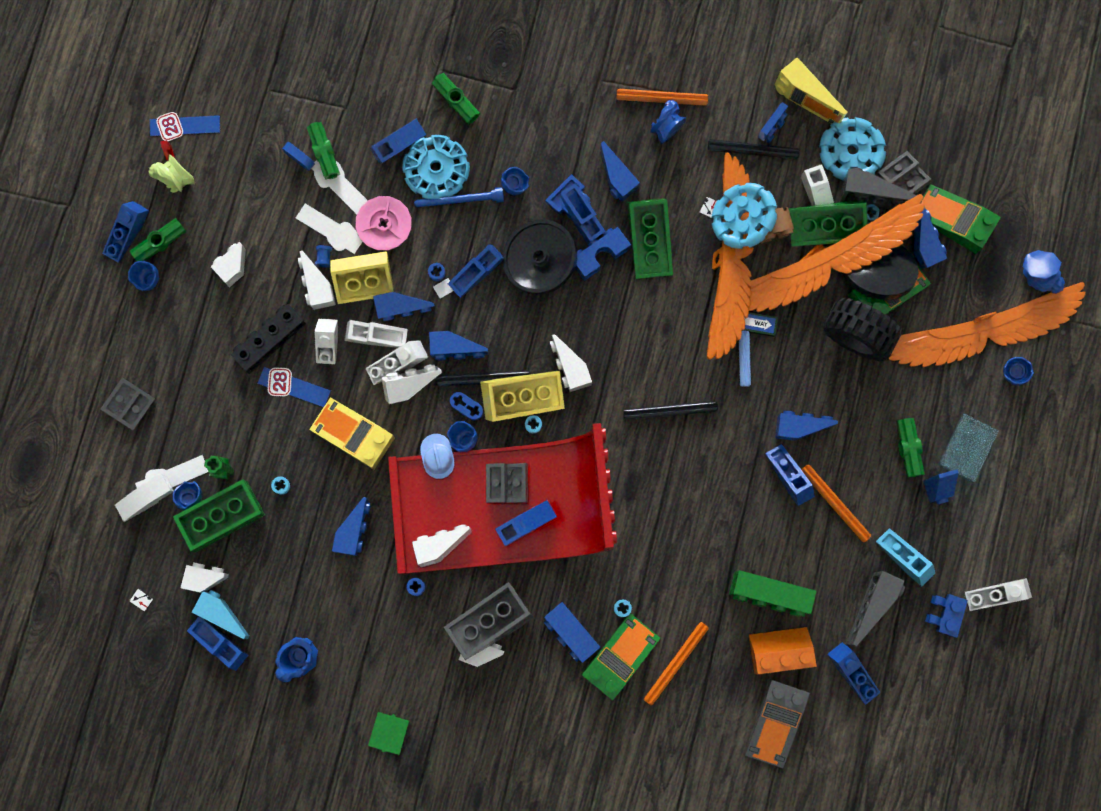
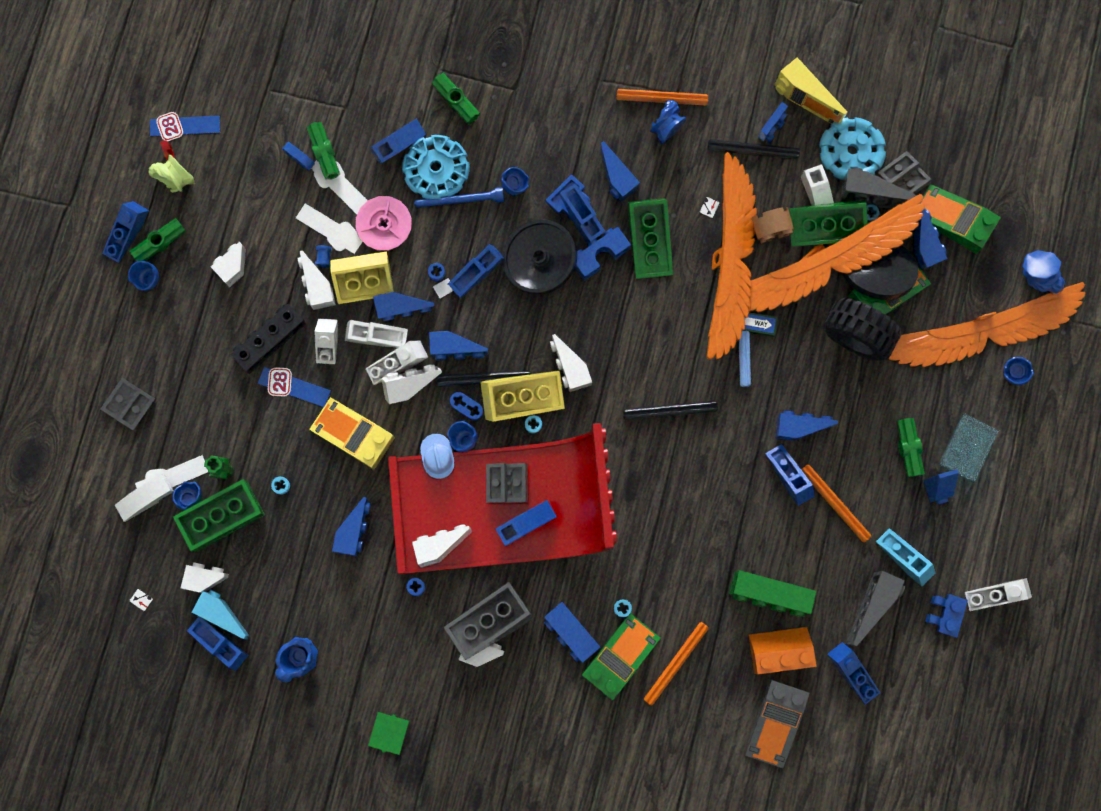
(739, 206): medium azure plate -> none

